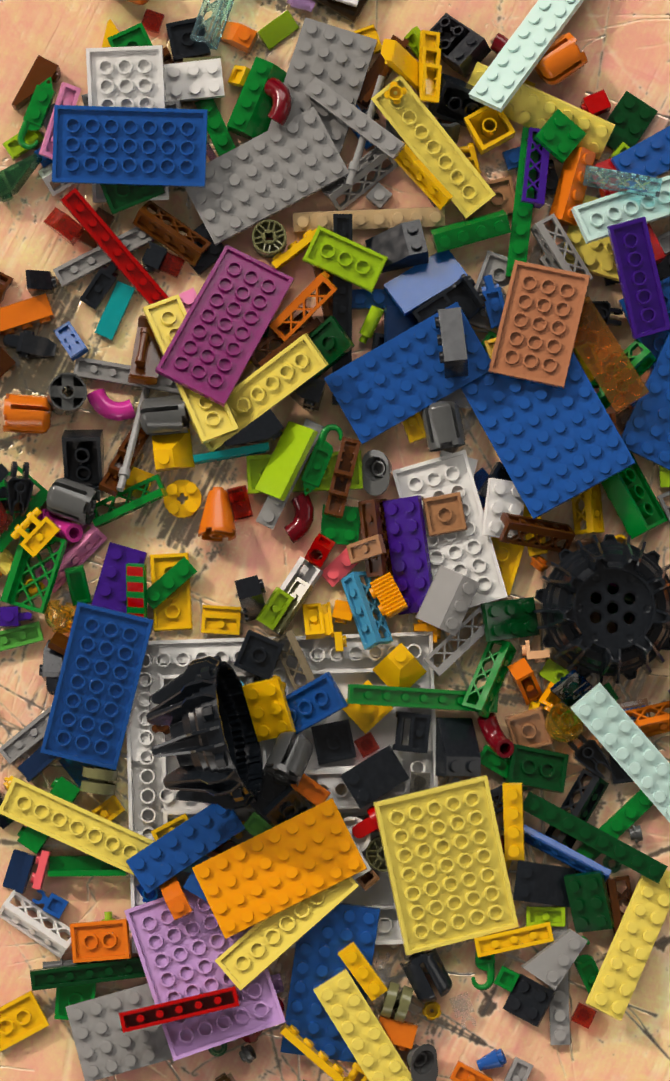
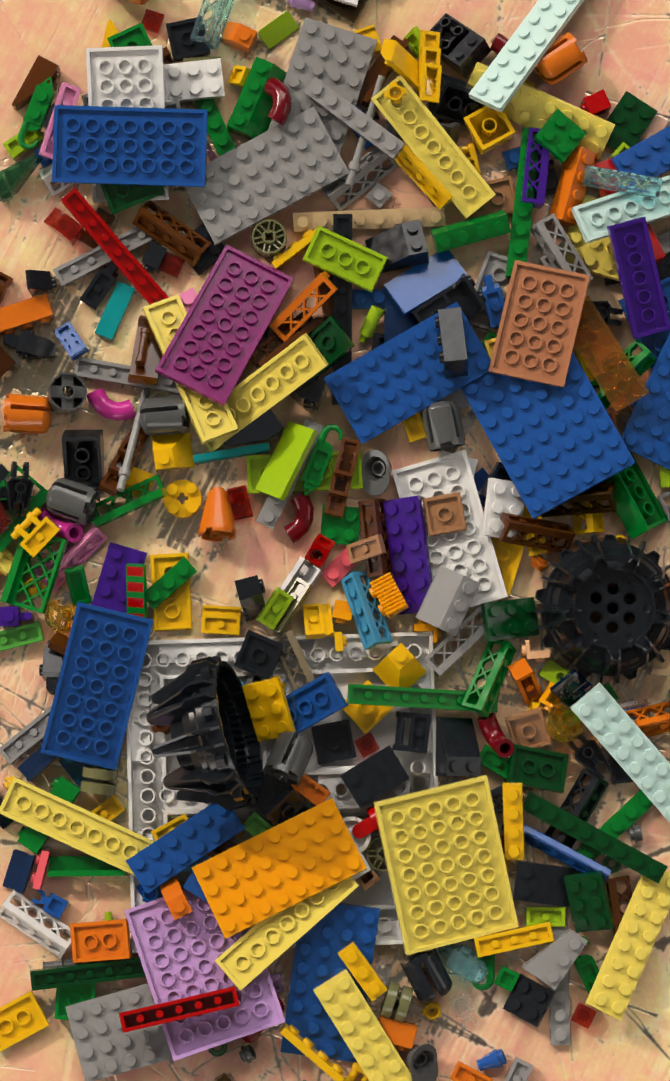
(464, 962): none -> clear light blue hinge
(594, 495): none -> dark brown fence

